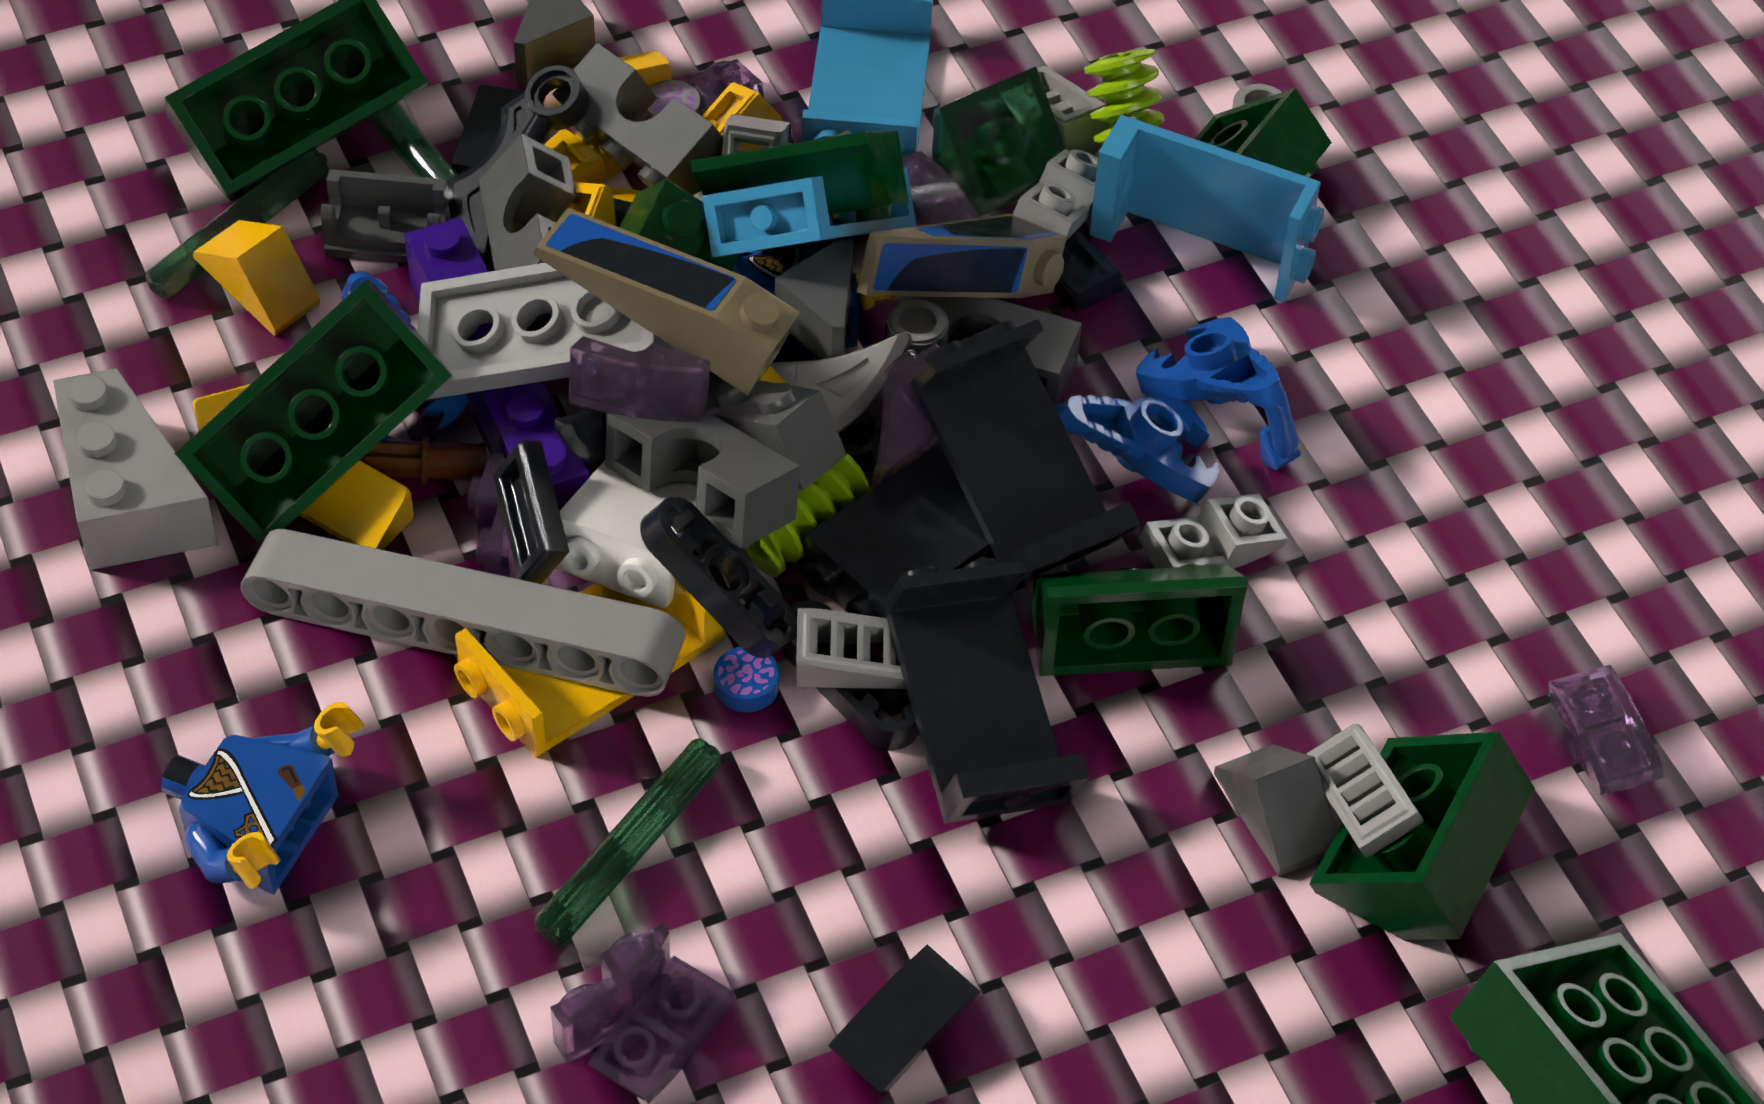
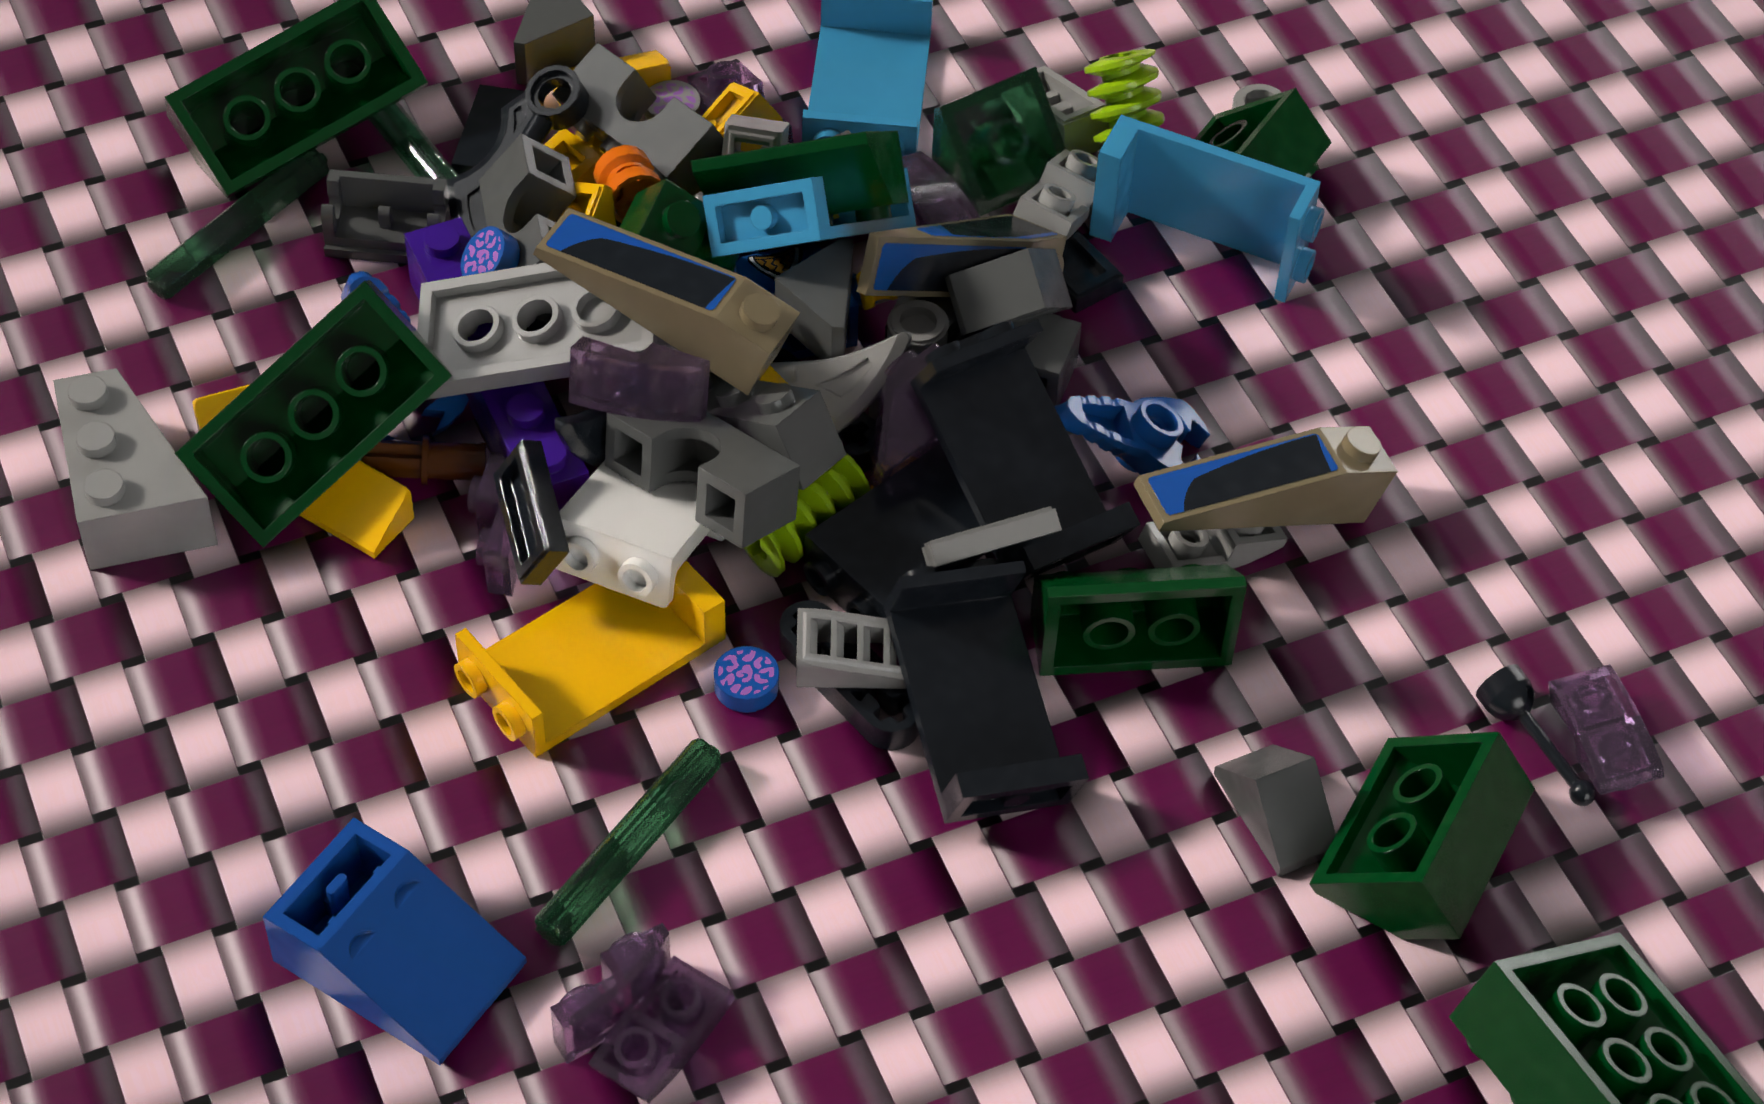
(260, 272): yellow slope -> none
(260, 799): blue torso -> none
(391, 942): none -> blue slope
(431, 601): light grey beam -> none
(490, 251): none -> blue tile
(626, 172): none -> orange wheel
(693, 573): black beam -> none
(904, 1019): black slope -> none
(991, 537): none -> light grey tile
(1008, 289): none -> dark grey slope
(1224, 369): blue animal -> none
(1286, 481): none -> dark tan slope
(1362, 786): light grey slope -> none
(1511, 696): none -> black hinge

